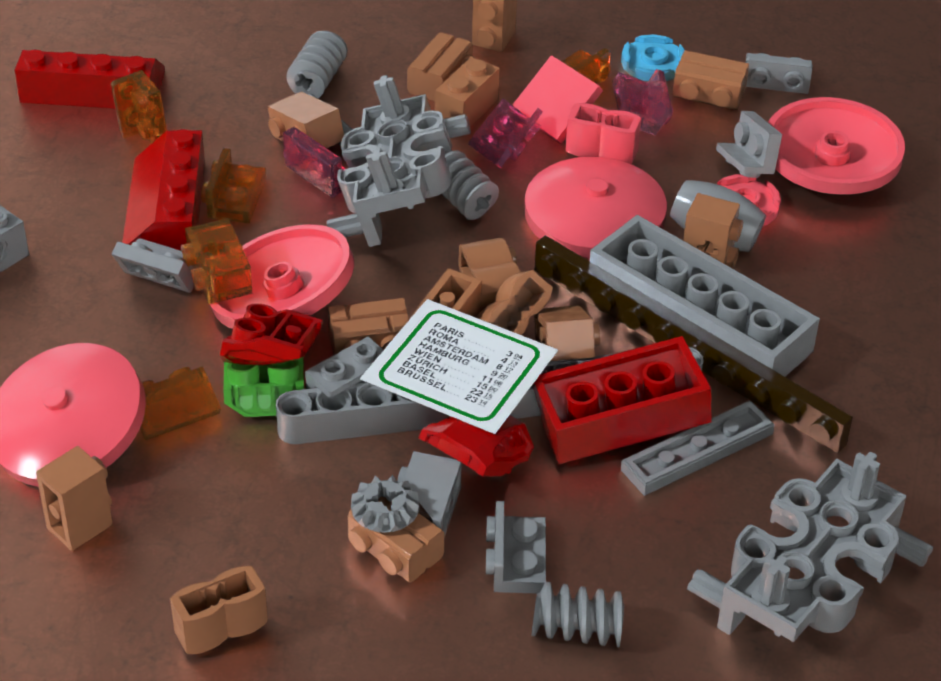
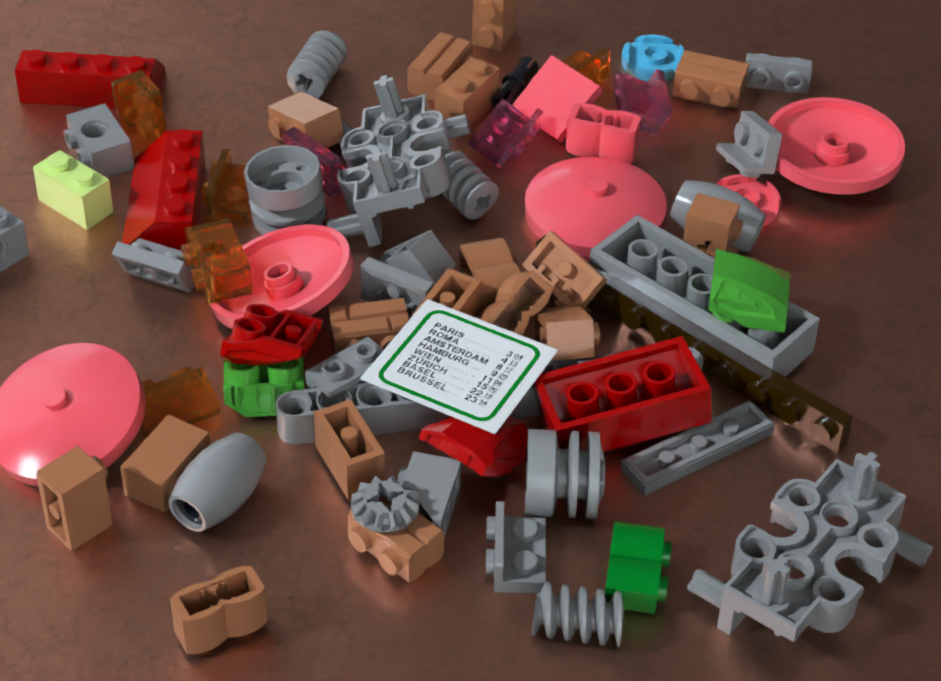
(73, 189): none -> yellowish green brick
(99, 141): none -> light grey brick
(160, 460): none -> nougat brick
(217, 482): none -> light grey piece
(285, 188): none -> light grey wheel
(348, 446): none -> nougat brick
(386, 282): none -> light grey bracket
(420, 256): none -> light grey slope
(515, 81): none -> black pin
(563, 473): none -> light grey wheel
(566, 271): none -> nougat bracket
(636, 565): none -> green brick
(749, 292): none -> bright green slope

